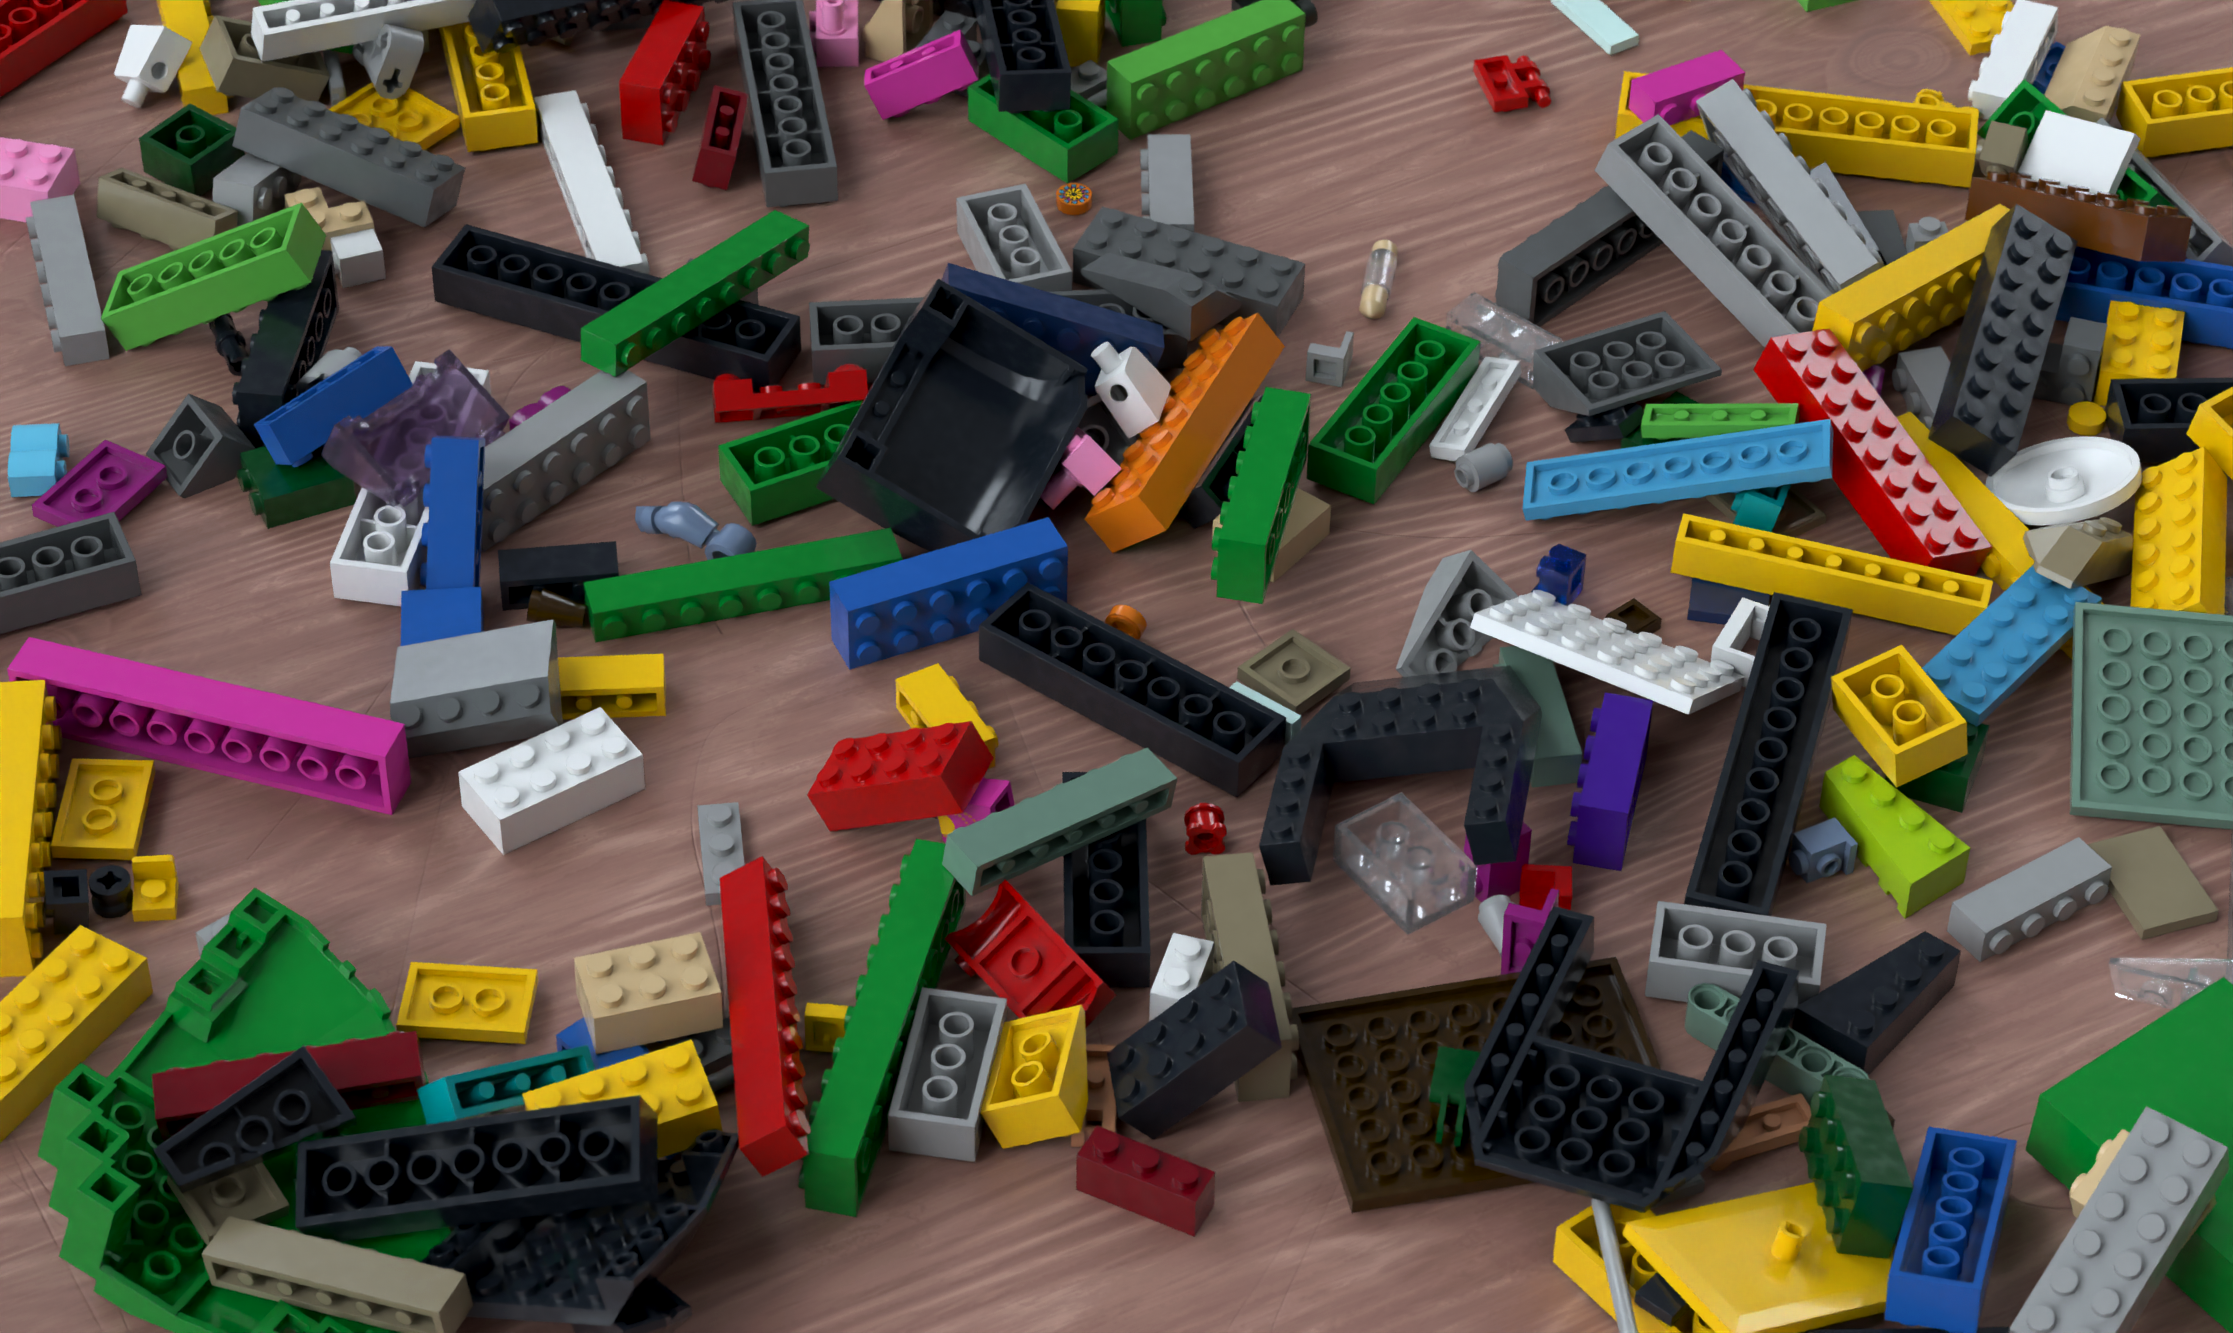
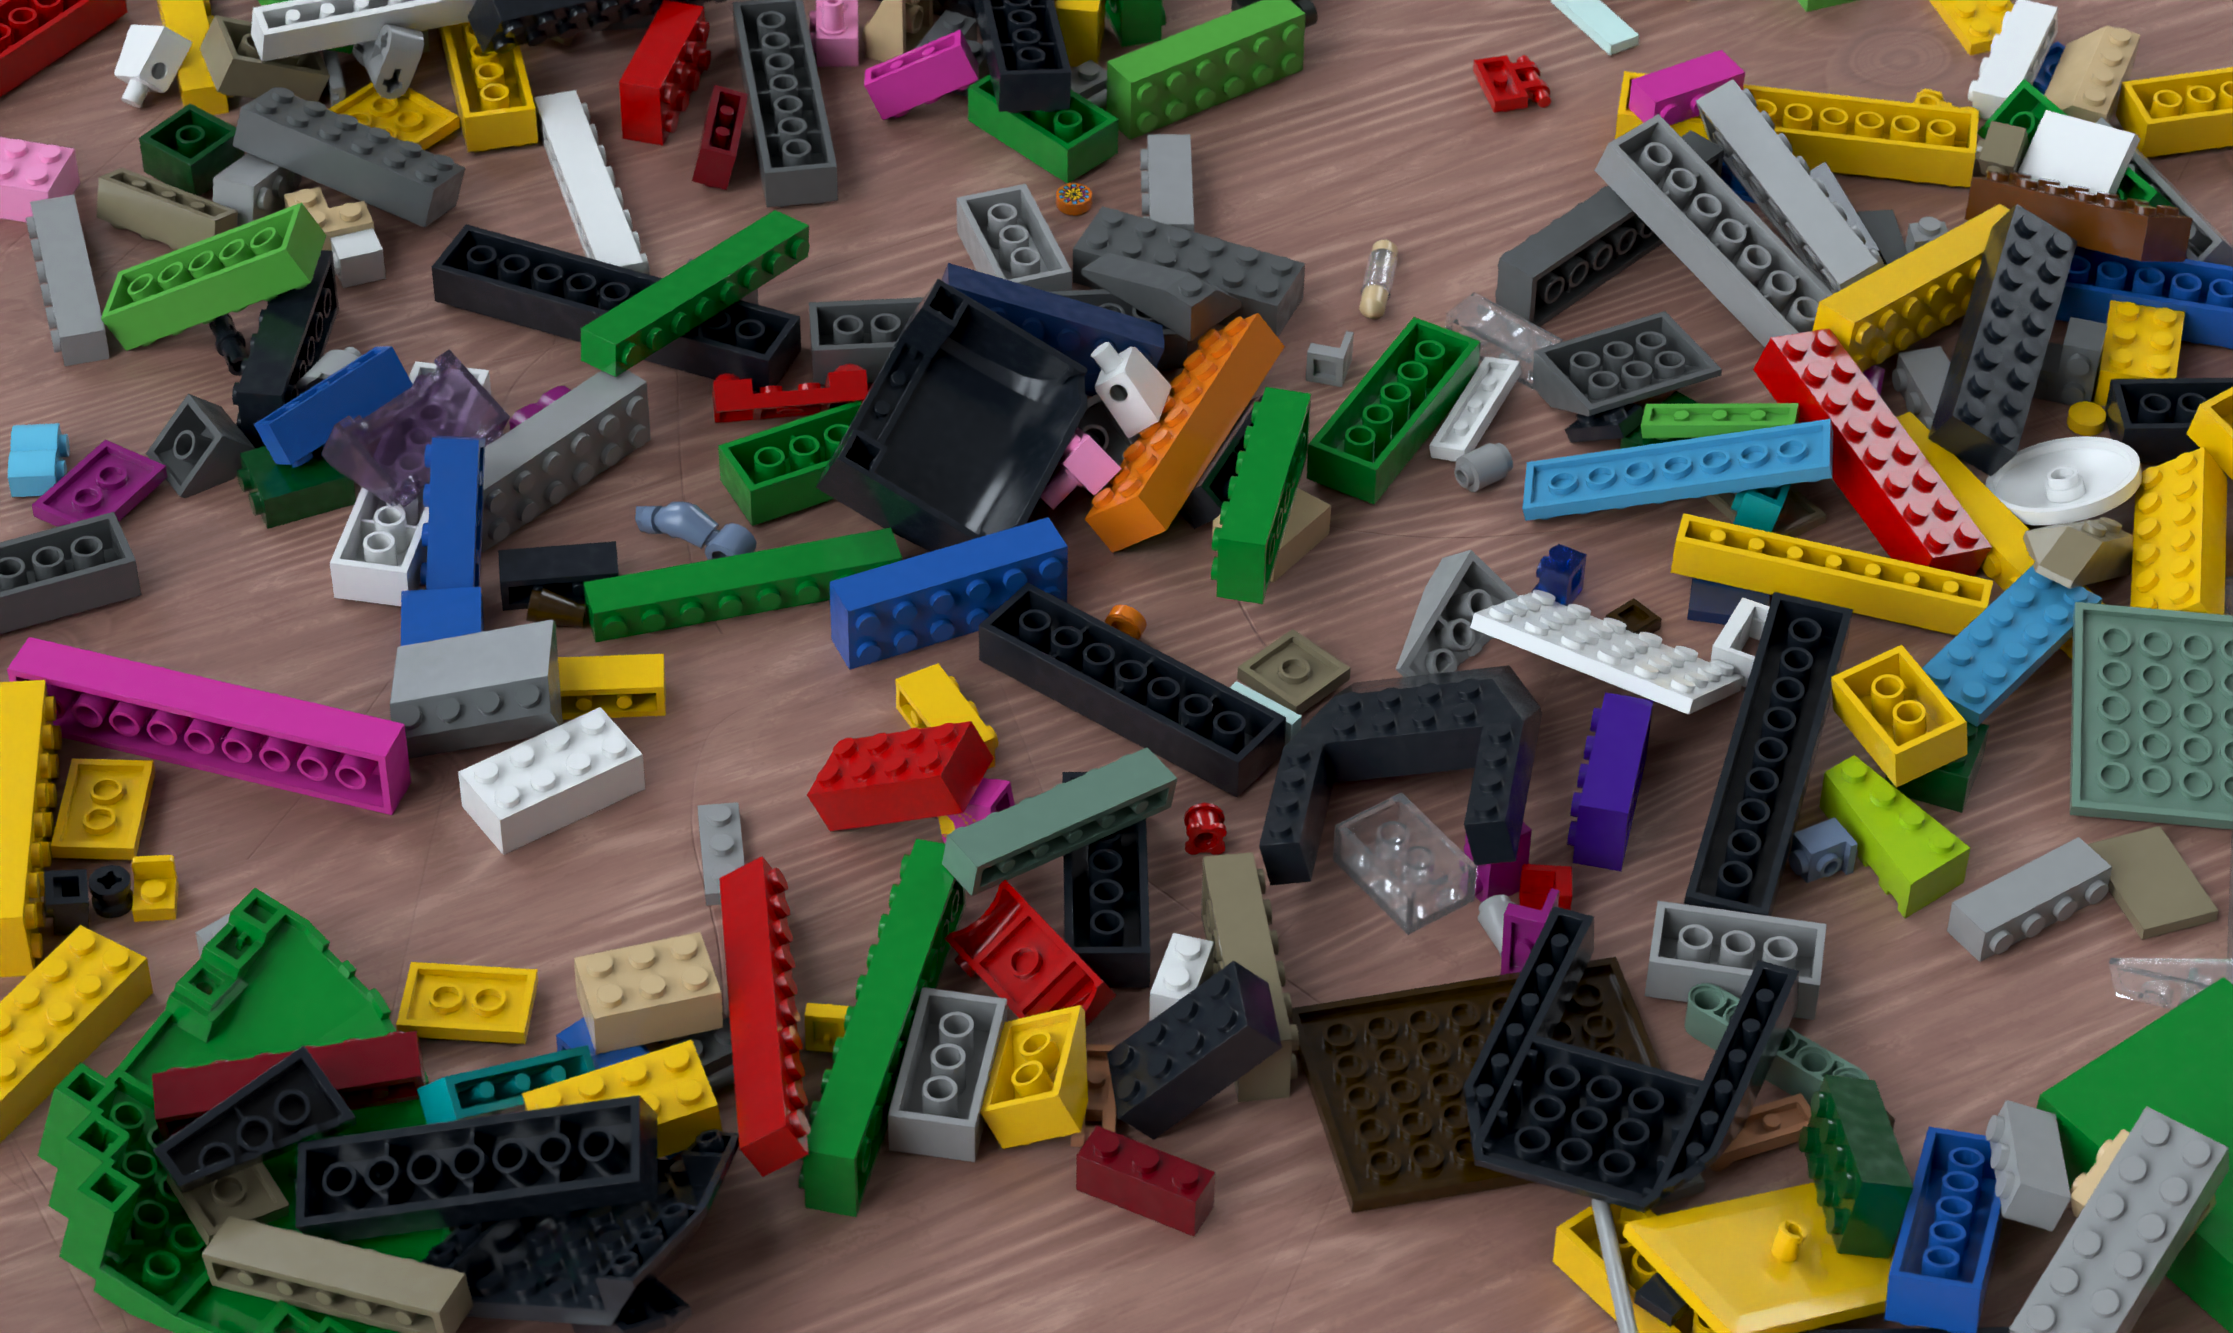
(1447, 1086): dark green arm -> none
(1557, 748): sand green brick -> none
(1880, 1002): black wedge -> none
(2028, 1165): none -> light grey brick

